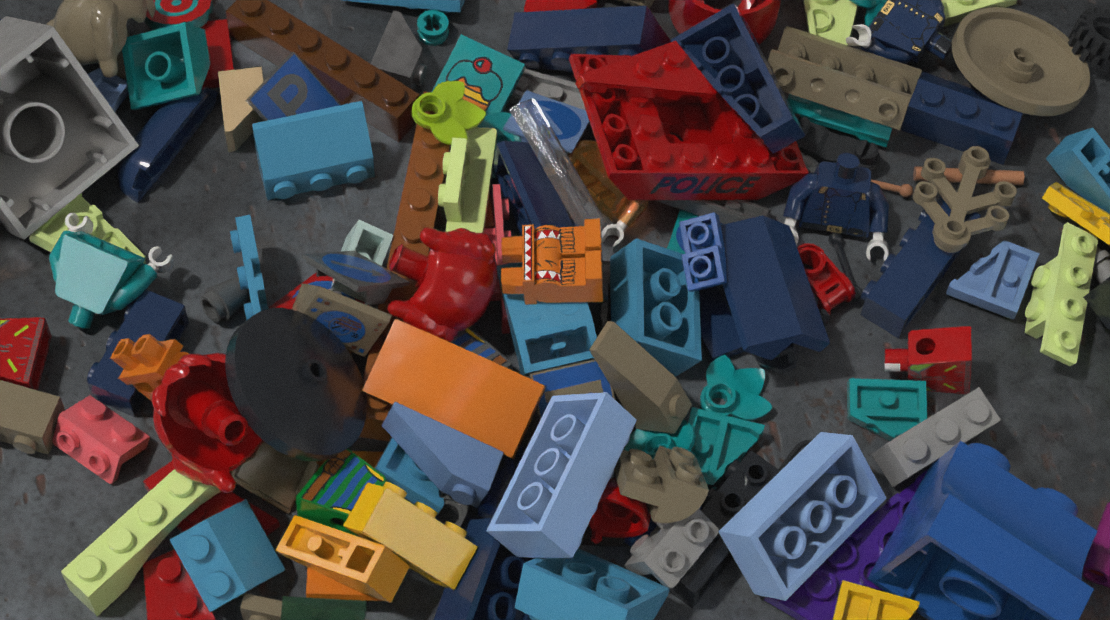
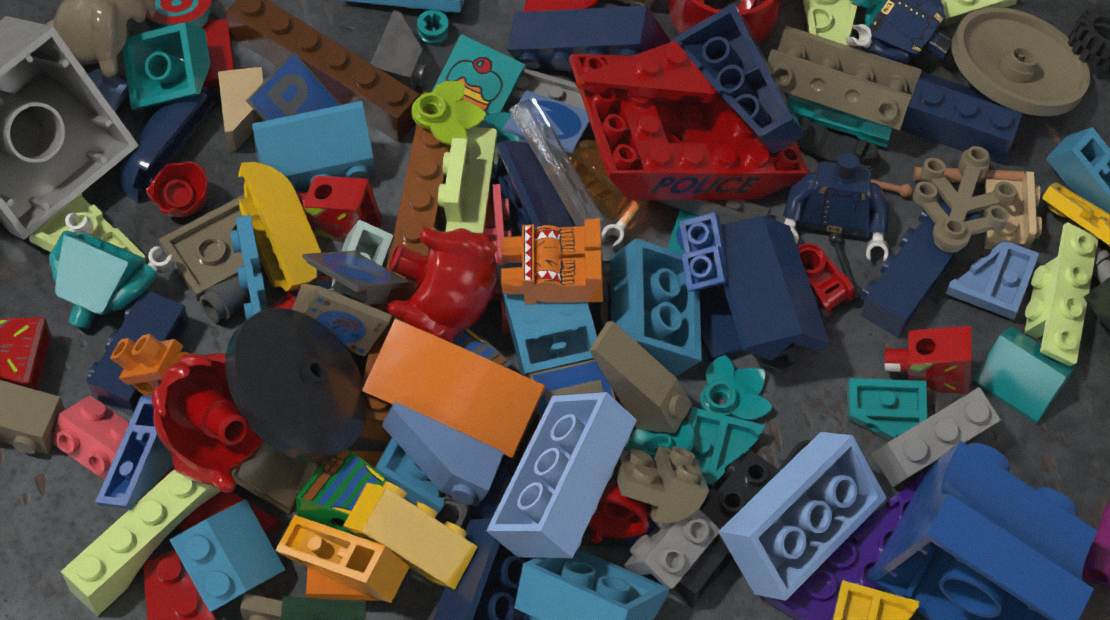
(138, 461): none -> blue slope
(179, 189): none -> red hair
(205, 249): none -> dark tan plate
(278, 226): none -> yellow brick
(337, 204): none -> red torso
(1021, 375): none -> teal slope
(1023, 223): none -> tan bracket

